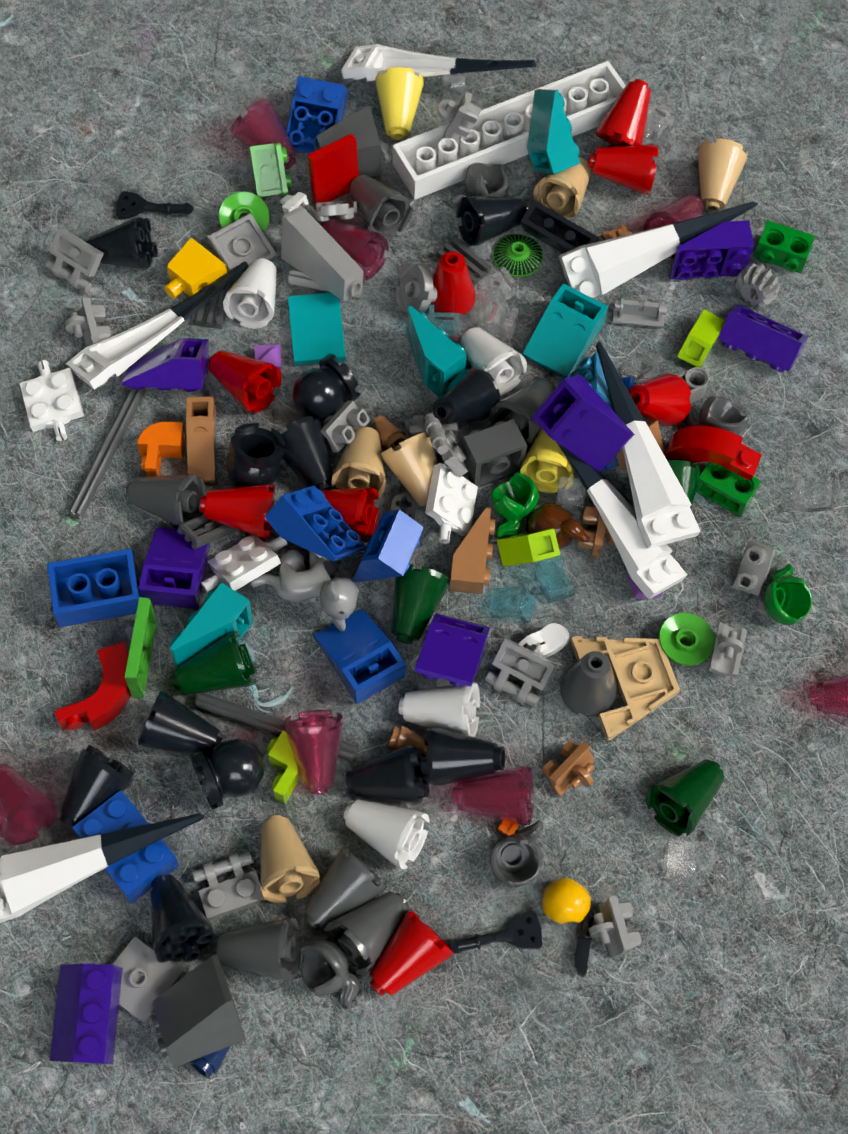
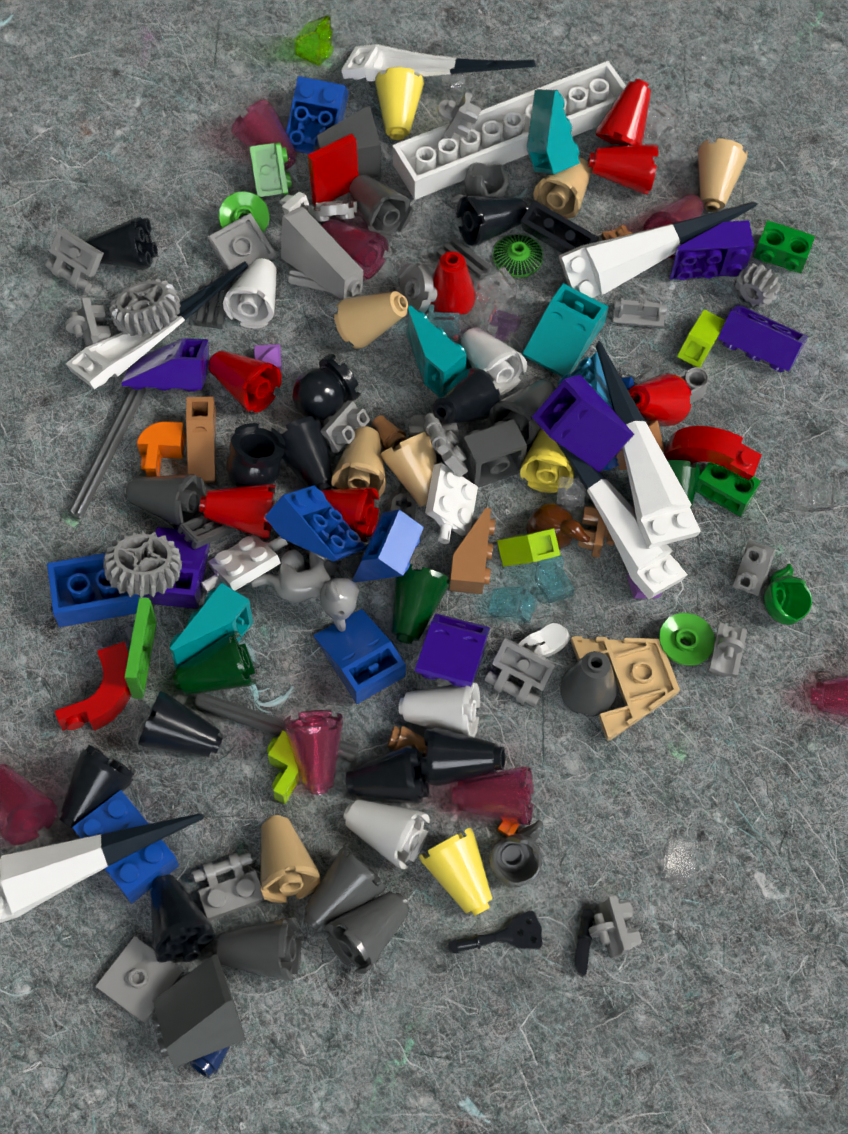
(51, 400): white plate -> none
(86, 1013): dark purple slope -> none
(142, 205): black piece -> none
(142, 564): none -> light grey gear
(145, 307): none -> light grey gear
(192, 269): yellow torso -> none
(230, 770): black tile -> none
(315, 41): none -> clear neon green slope
(316, 328): teal tile -> none
(326, 971): dark grey hair -> none
(369, 316): none -> tan cone
(408, 955): red cone -> none
(460, 871): none -> light yellow cone
(505, 322): none -> clear purple tile
(514, 502): green hair -> none
(566, 901): yellow hair -> none
(573, 770): medium nougat hips -> none
(685, 796): dark green cone -> none
(718, 413): dark grey hair -> none

